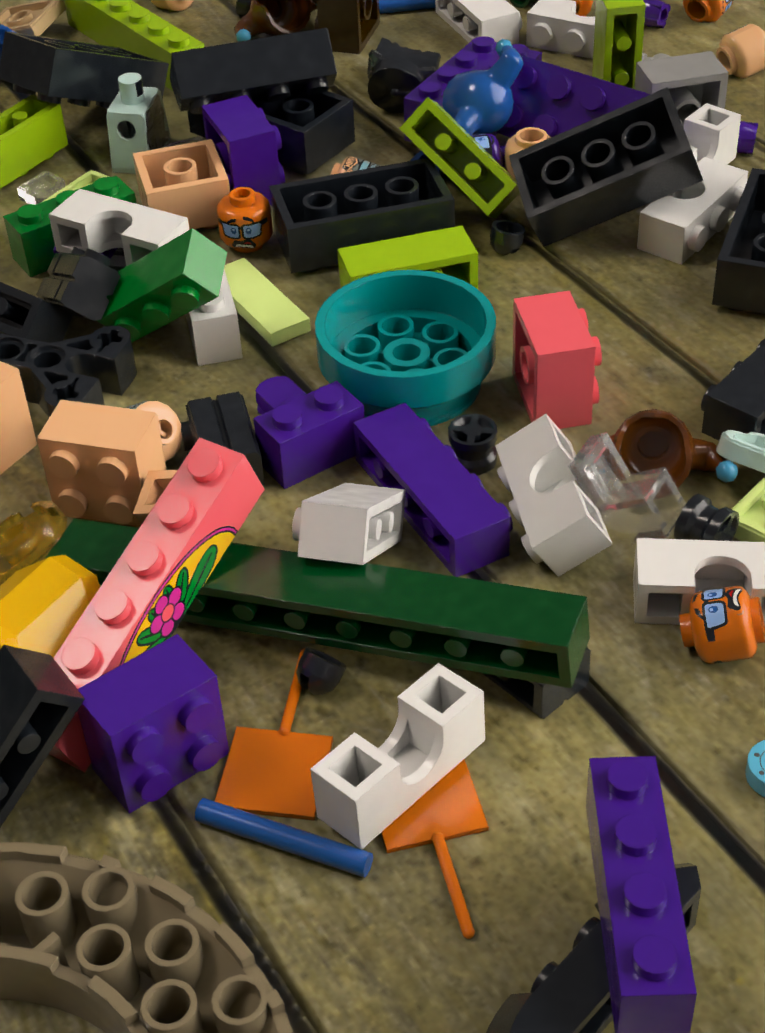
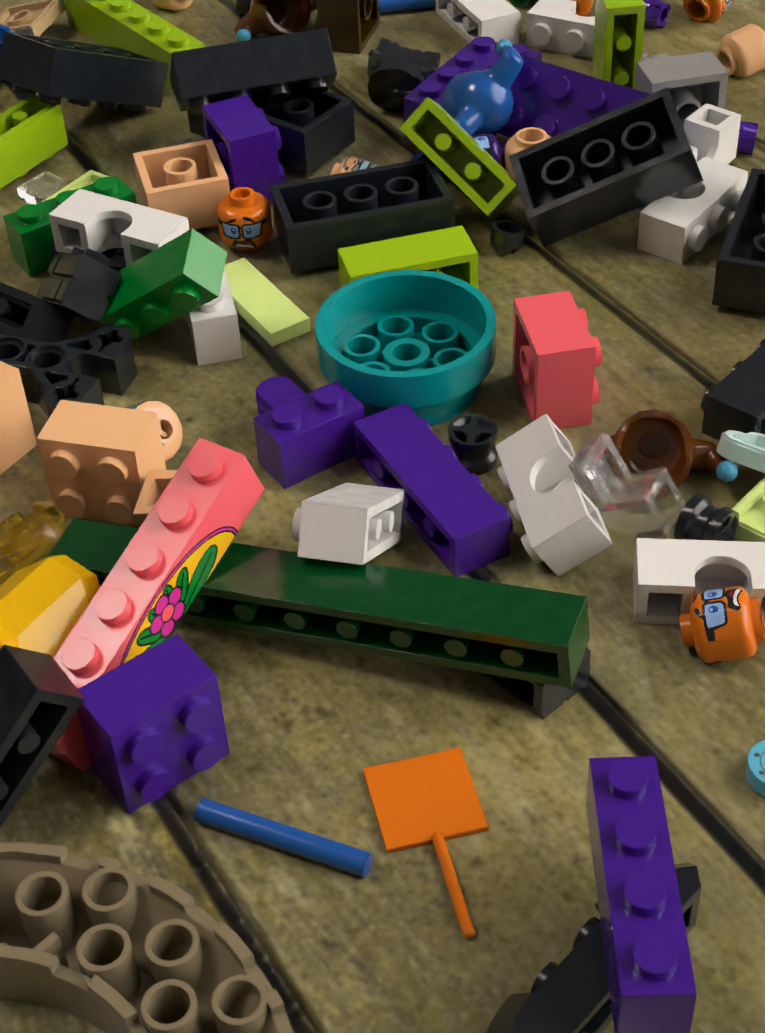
(135, 122): light aqua torso -> none
(225, 424): black brick -> none
(271, 768): orange piece -> none
(319, 671): black hinge -> none
(369, 787): white arch -> none

